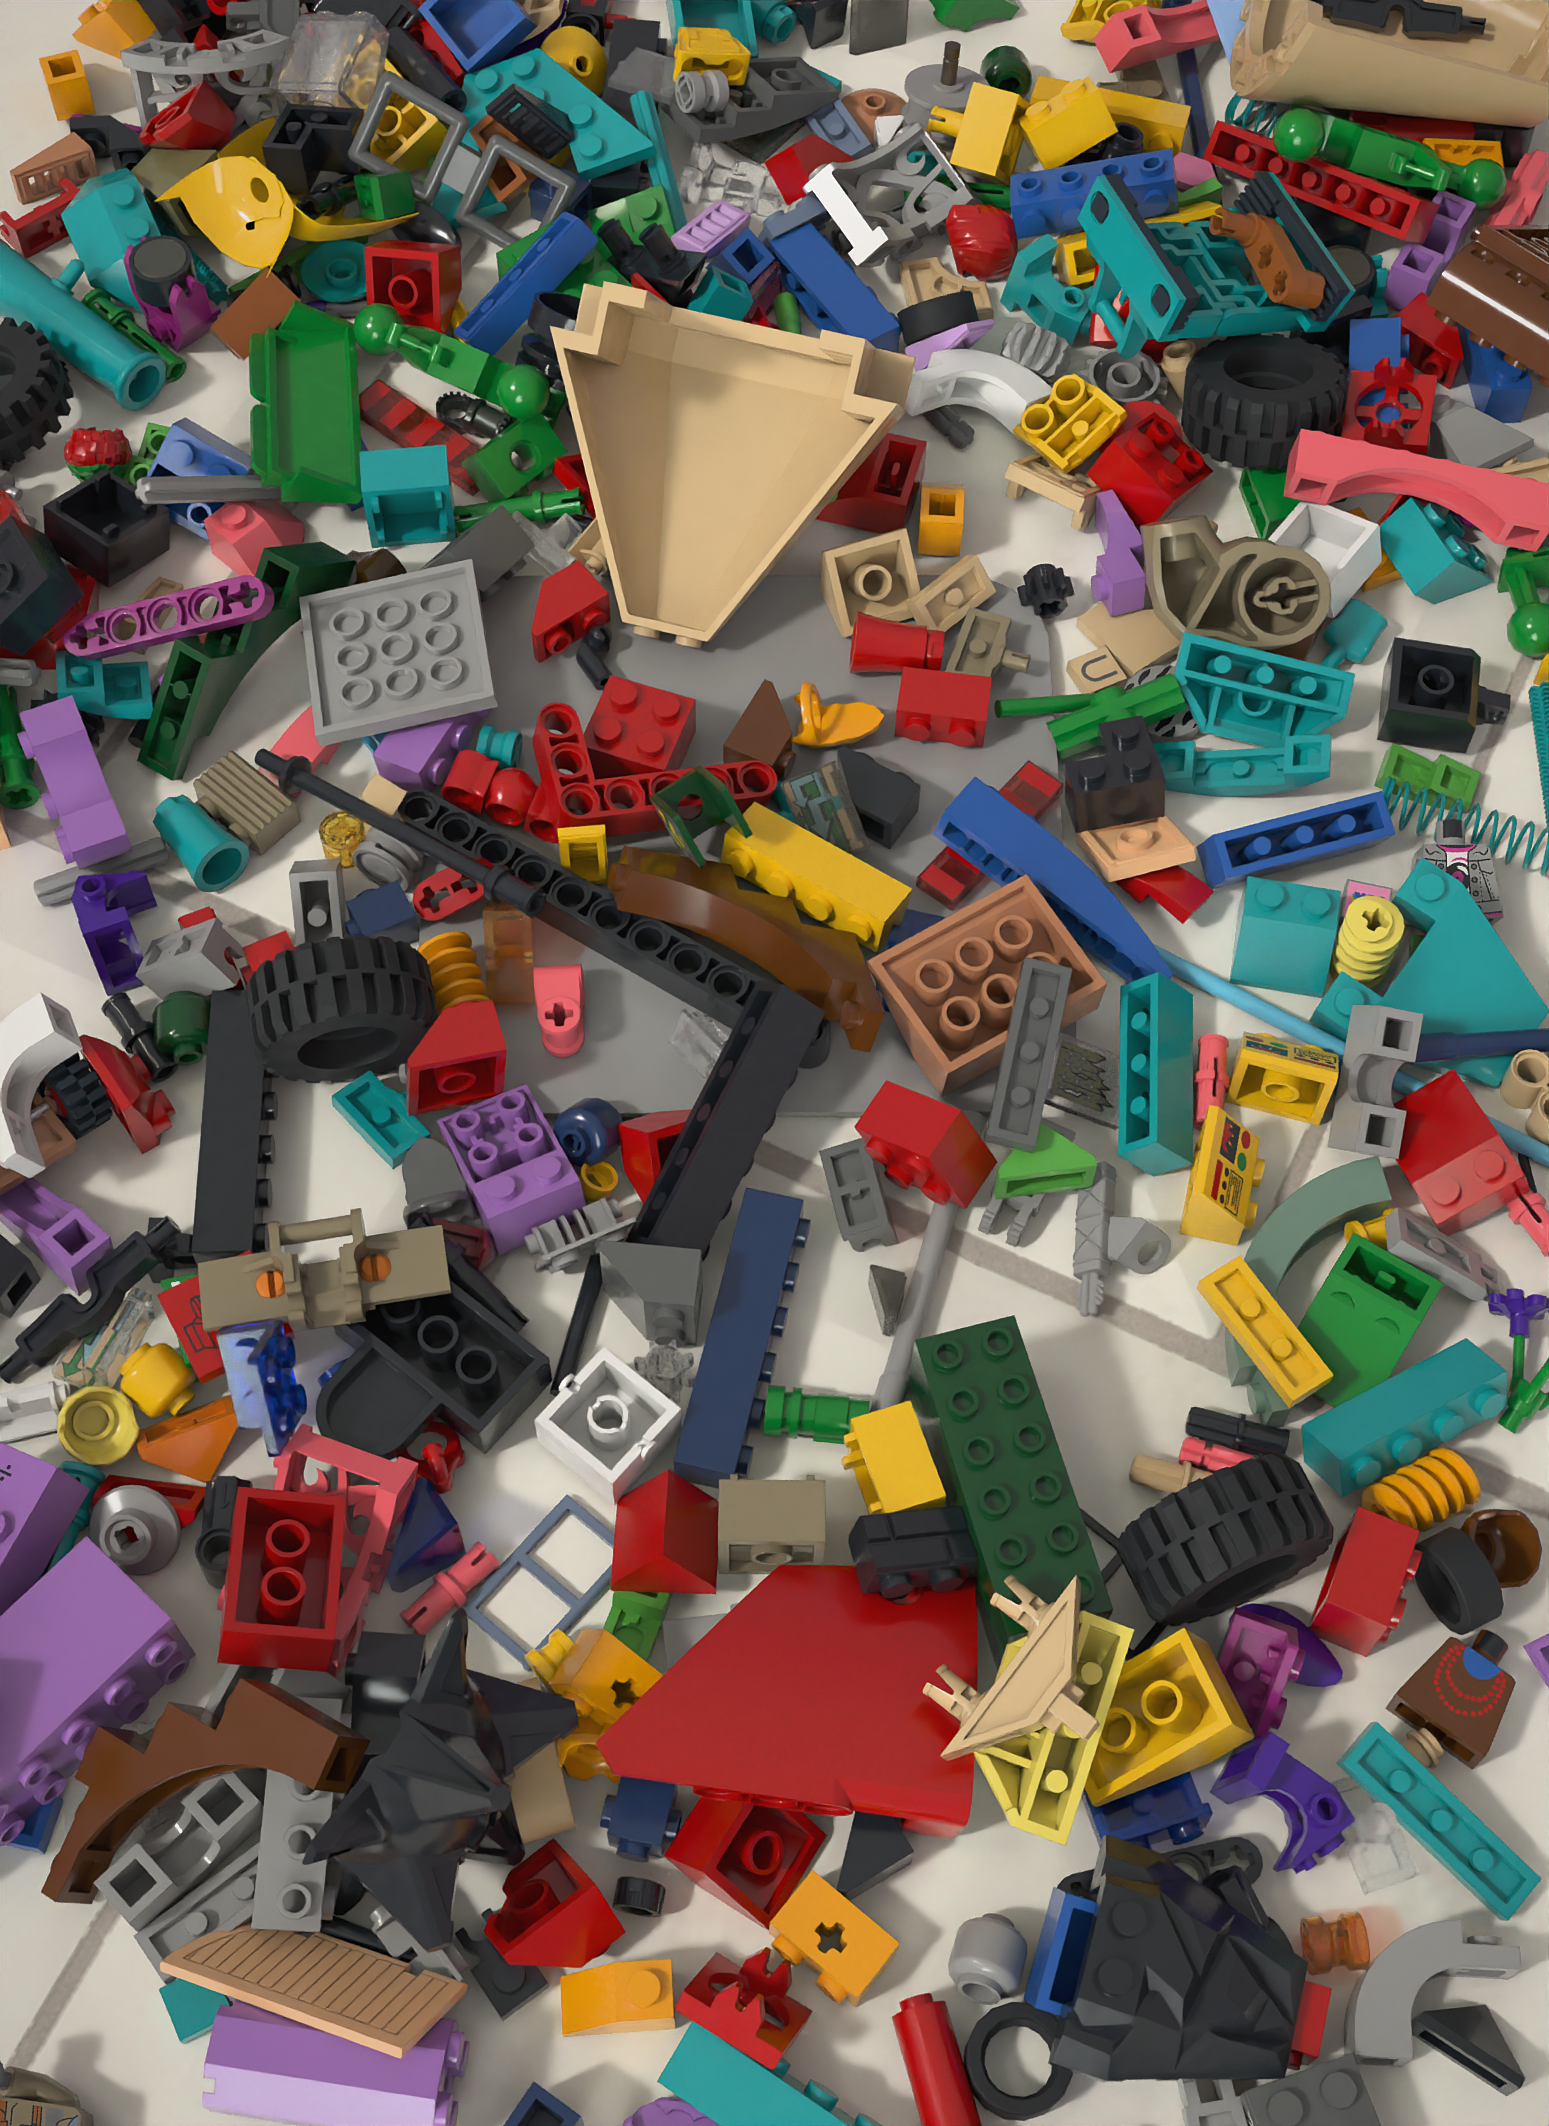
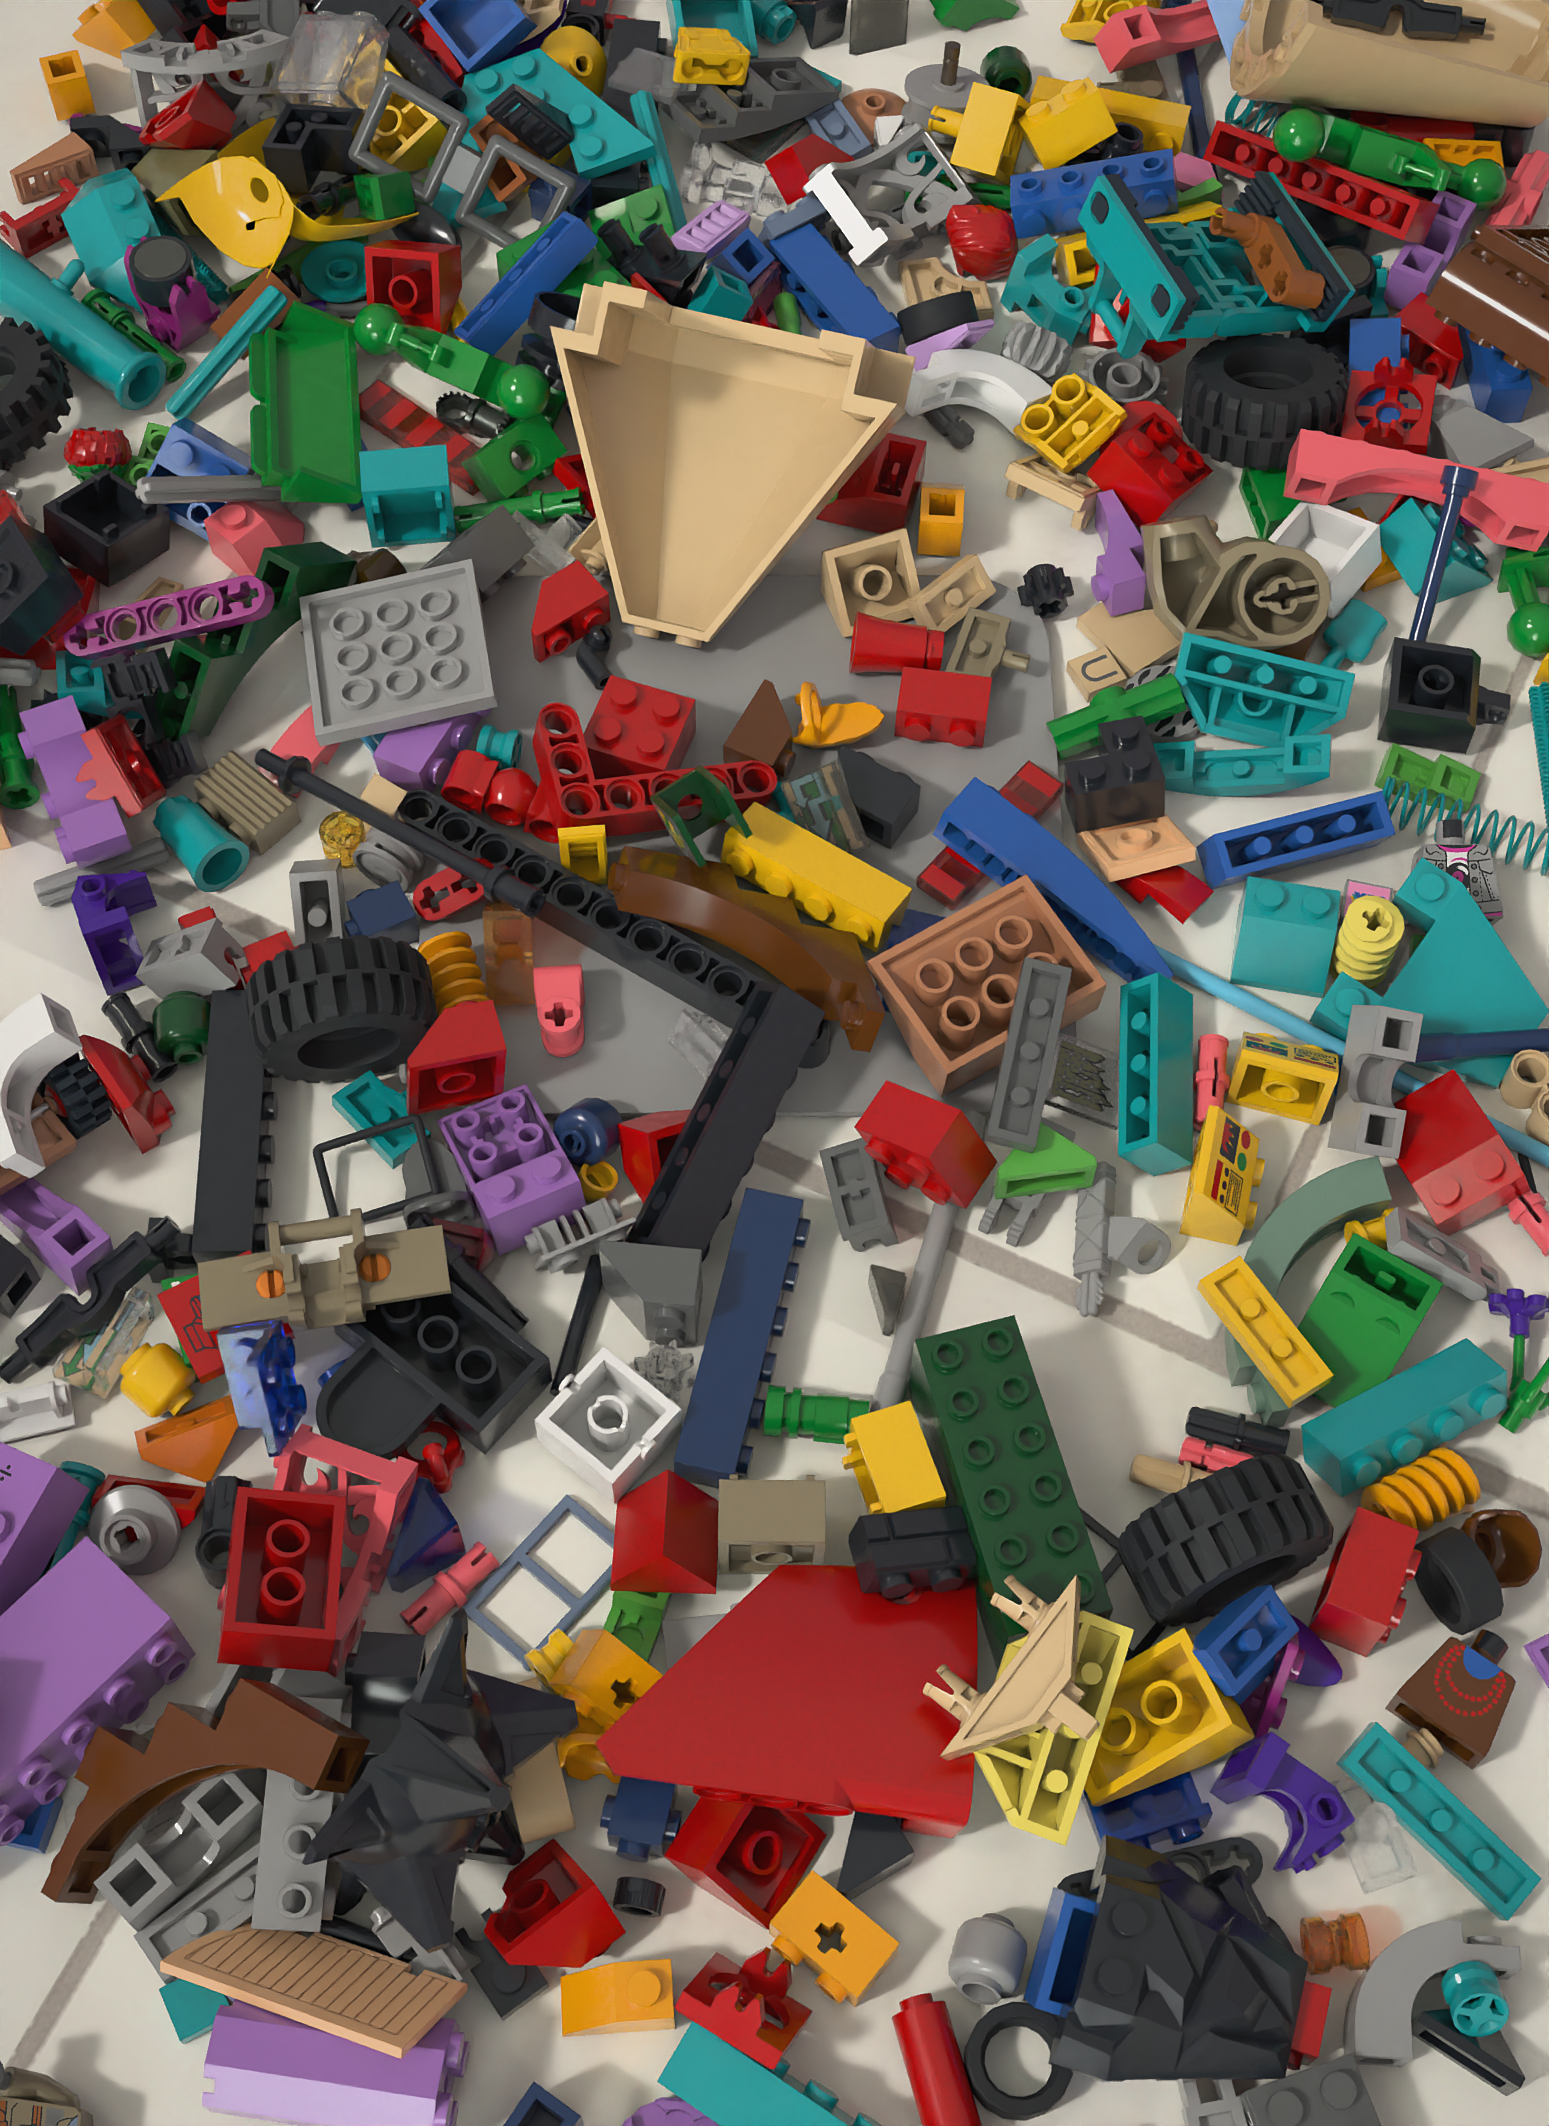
(97, 1425): light yellow hair -> none
(119, 767): none -> red piece
(127, 684): none -> black piece
(226, 353): none -> teal axle
(367, 1133): none -> black piece
(702, 91): light grey wheel -> none
(1042, 705): green bar -> none
(1175, 362): tan cone -> none
(1244, 1640): none -> blue slope
(1457, 485): none -> dark blue piece
(1475, 1999): none -> teal wheel

